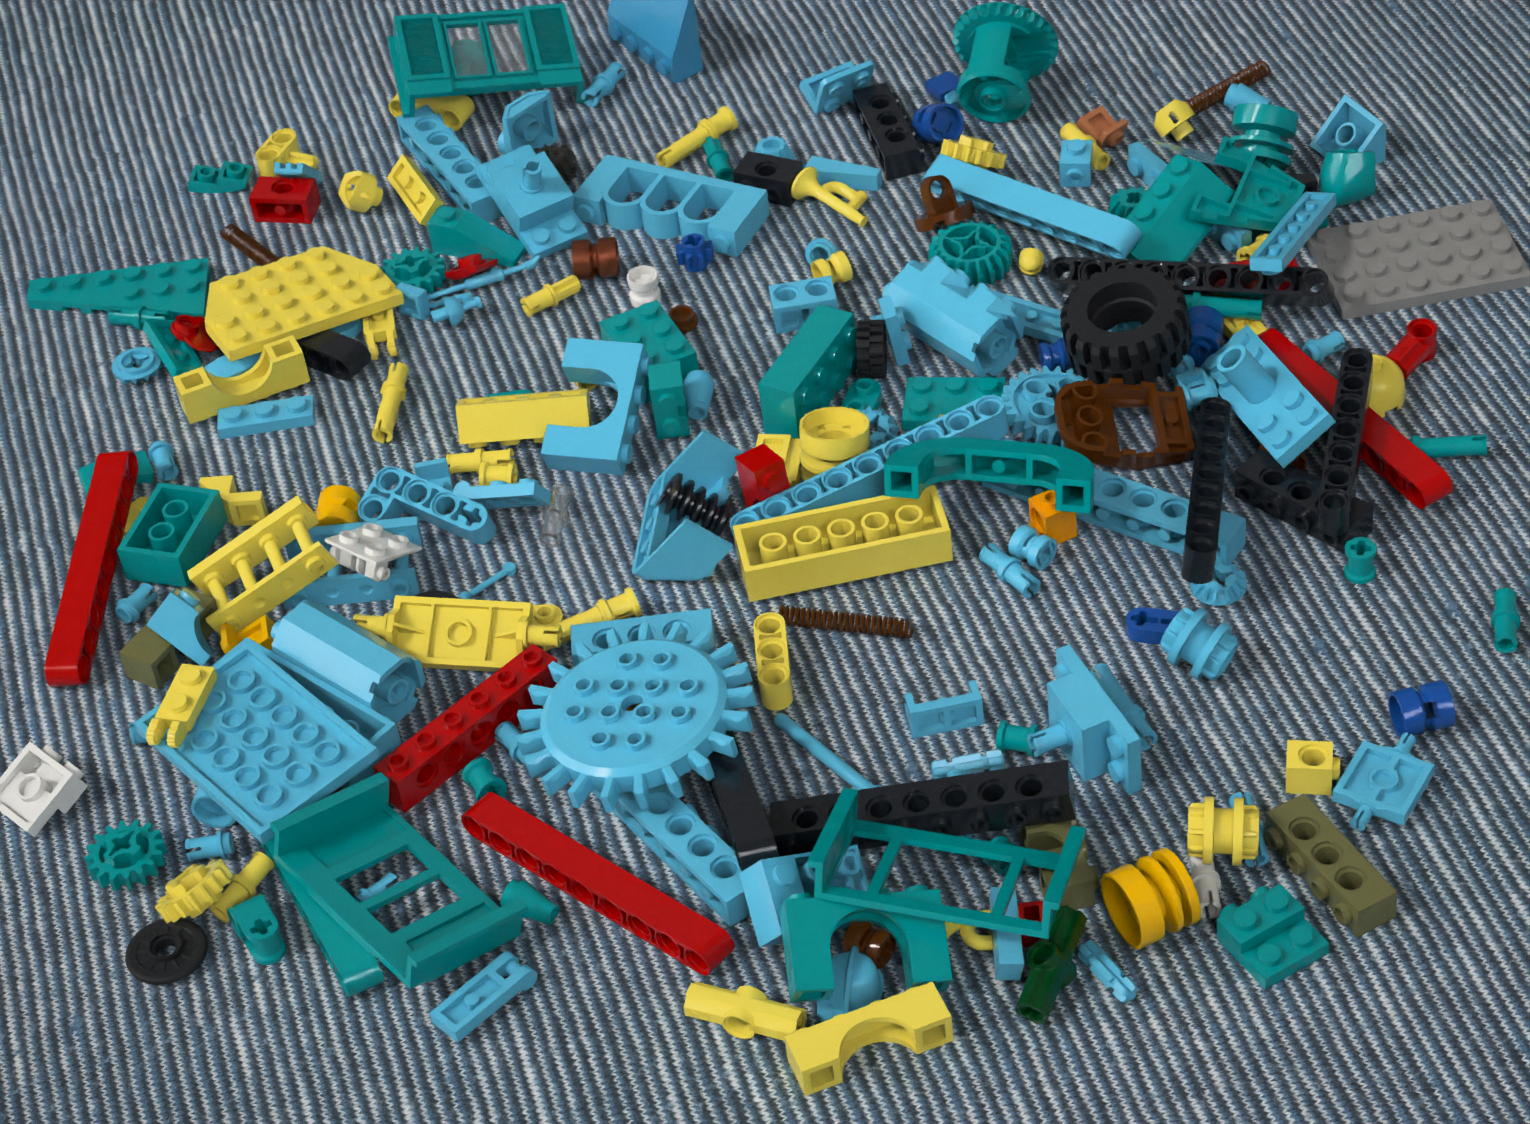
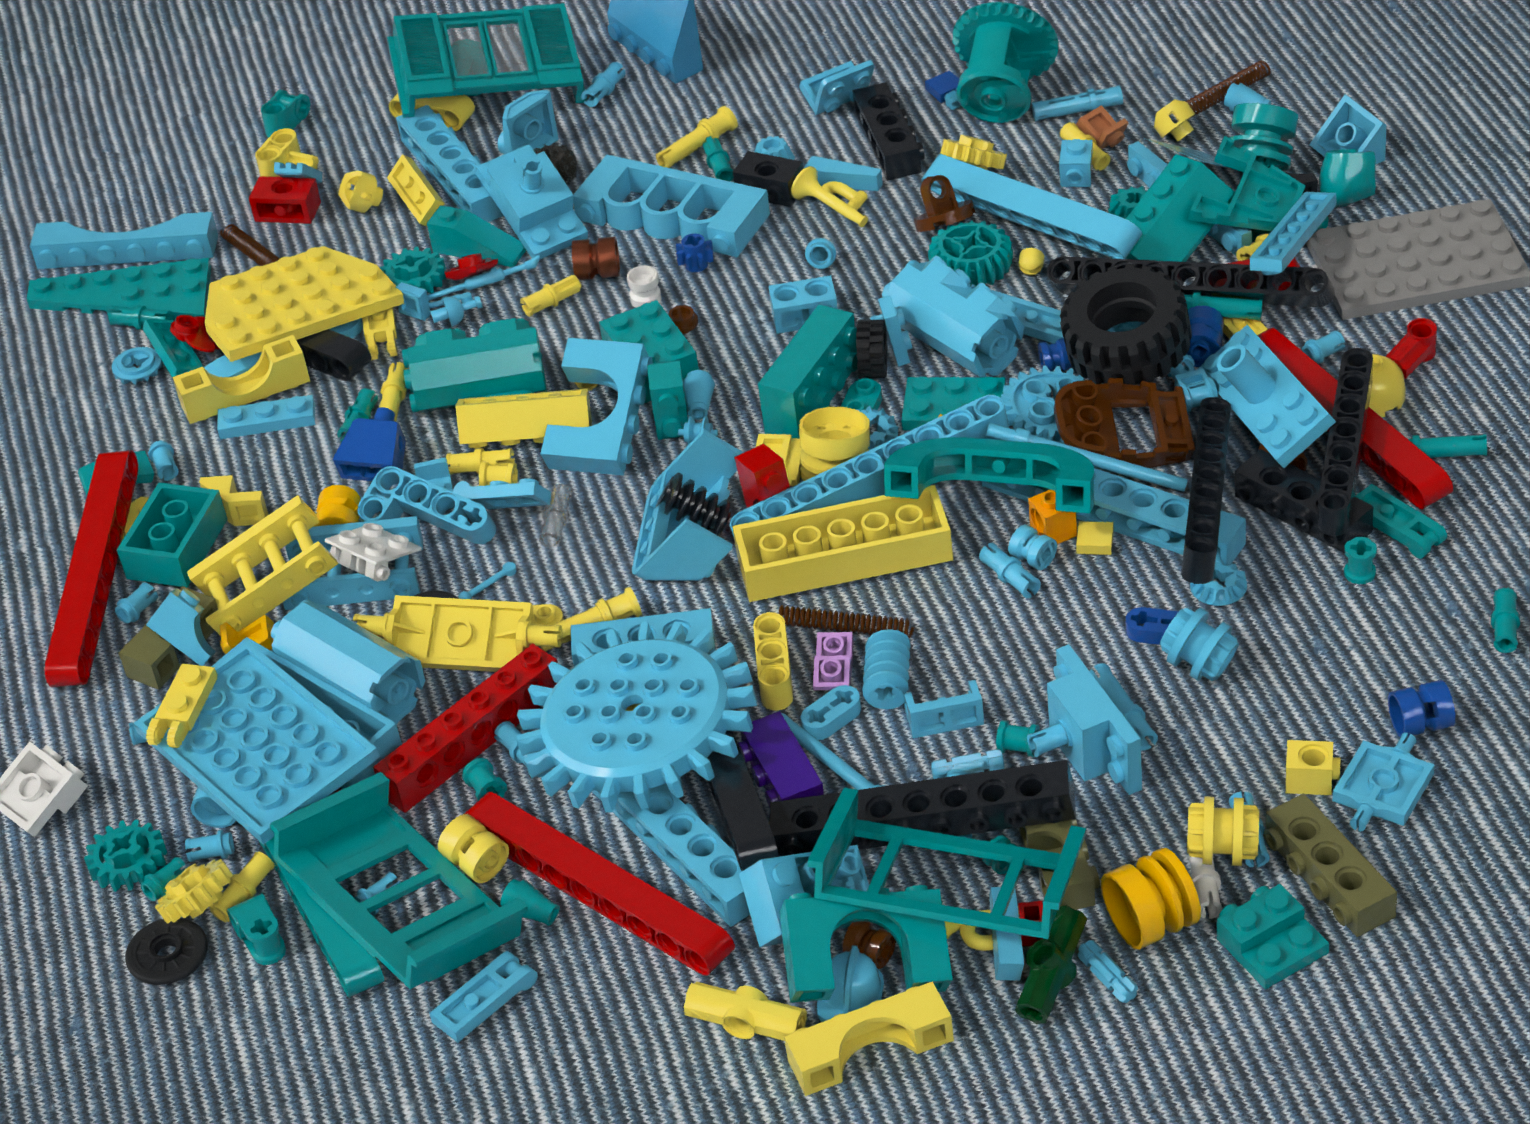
(154, 884): none -> teal pin
(177, 239): none -> medium azure arch
(230, 178): teal slope -> none
(284, 111): none -> teal piece
(360, 409): none -> teal pin
(370, 447): none -> blue torso
(454, 367): none -> teal brick
(473, 848): none -> light yellow wheel
(692, 429): none -> medium azure wheel
(779, 760): none -> dark purple brick
(833, 660): none -> lavender slope
(833, 709): none -> medium azure beam
(836, 266): light yellow wheel -> none
(886, 669): none -> medium azure piece
(938, 122): blue wheel -> none
(1077, 103): none -> medium azure pin
(1094, 538): none -> light yellow tile
(1098, 460): none -> medium azure bar
(1403, 522): none -> teal plate

